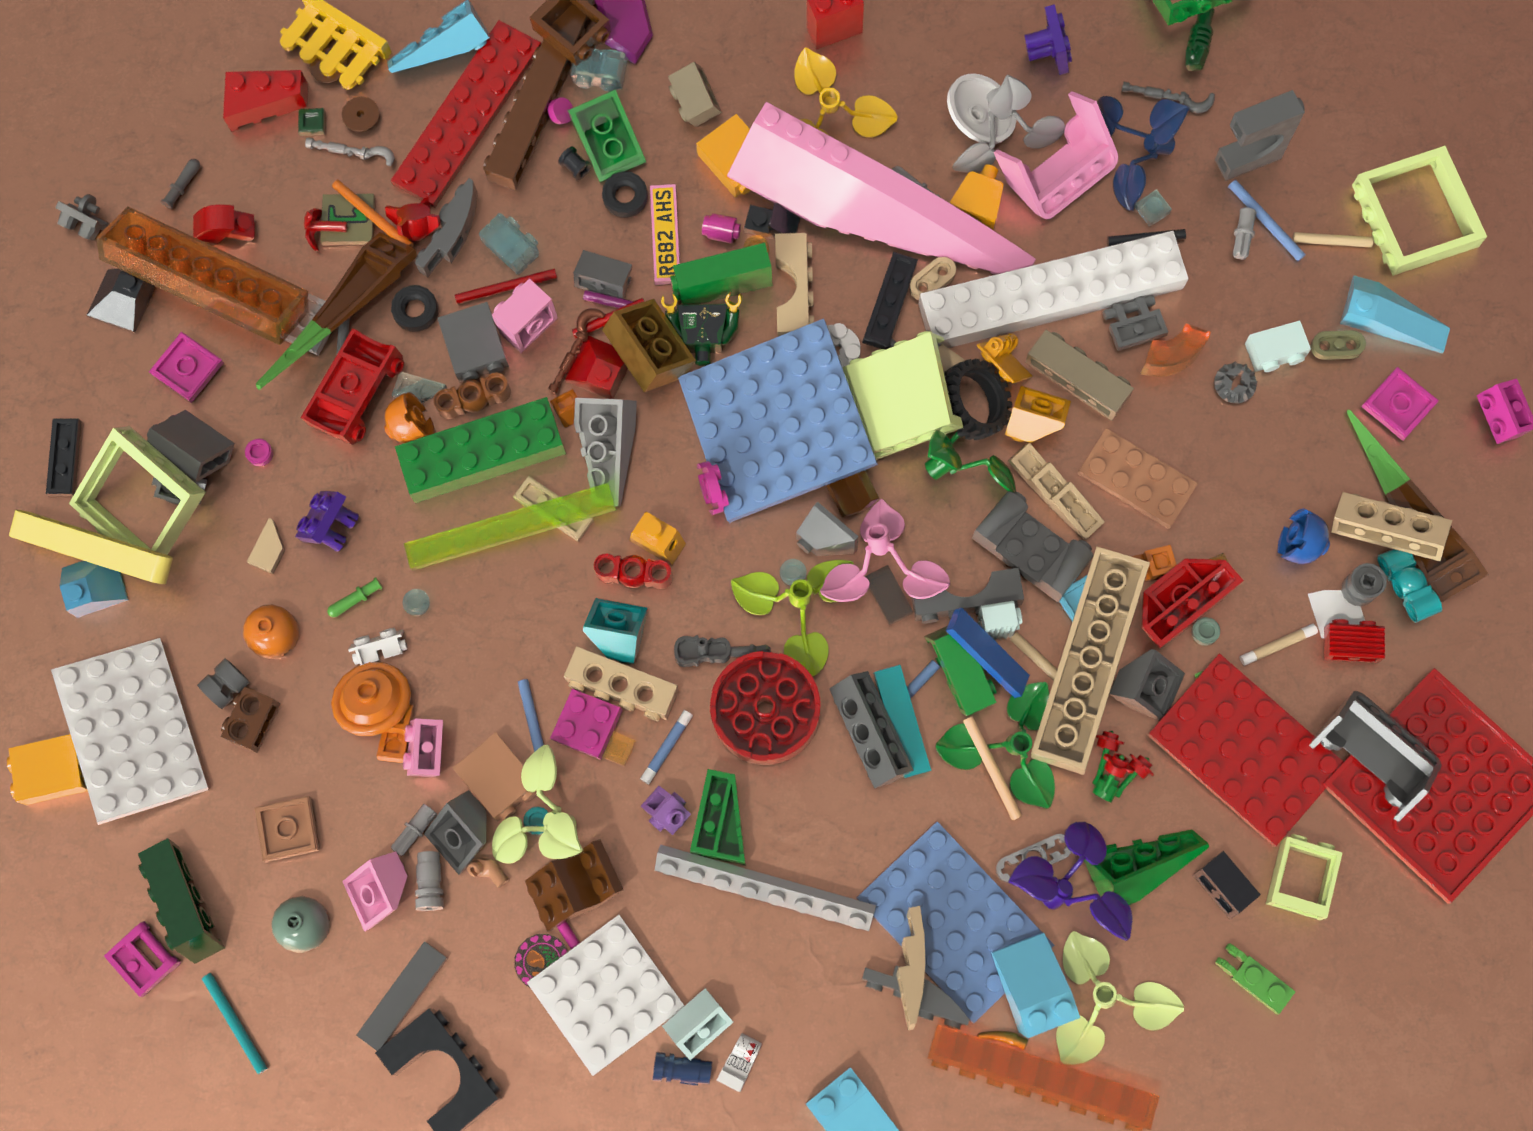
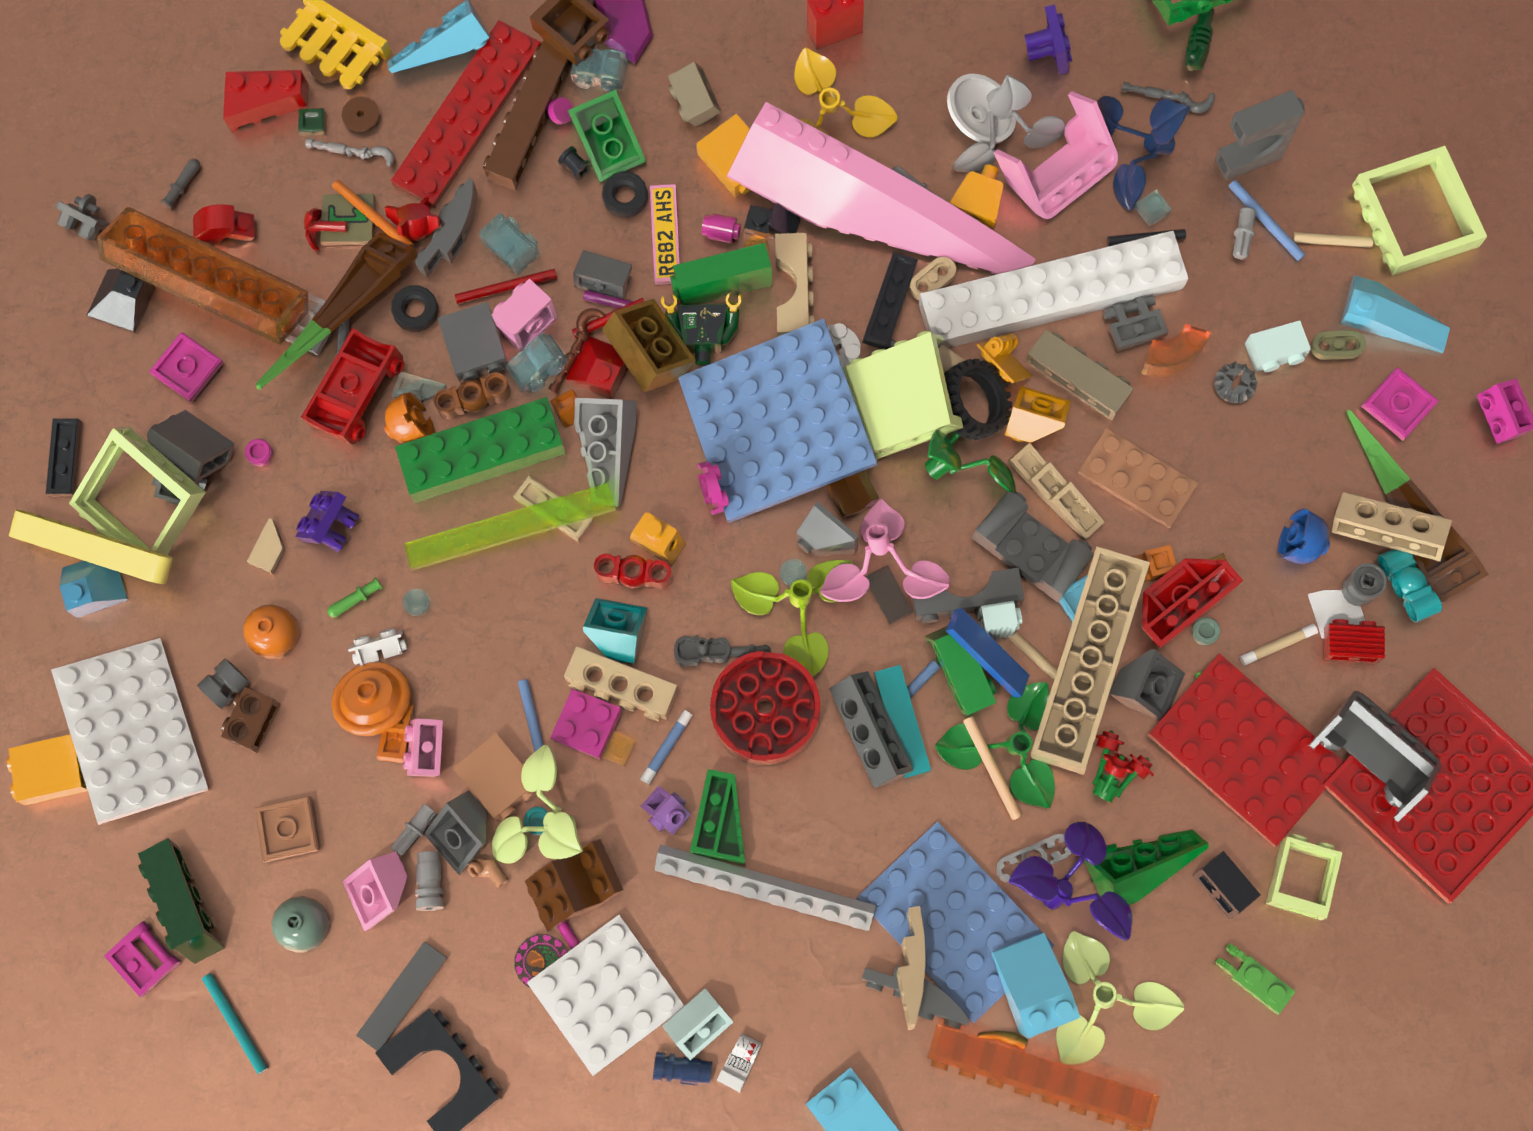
(536, 363): none -> clear light blue brick

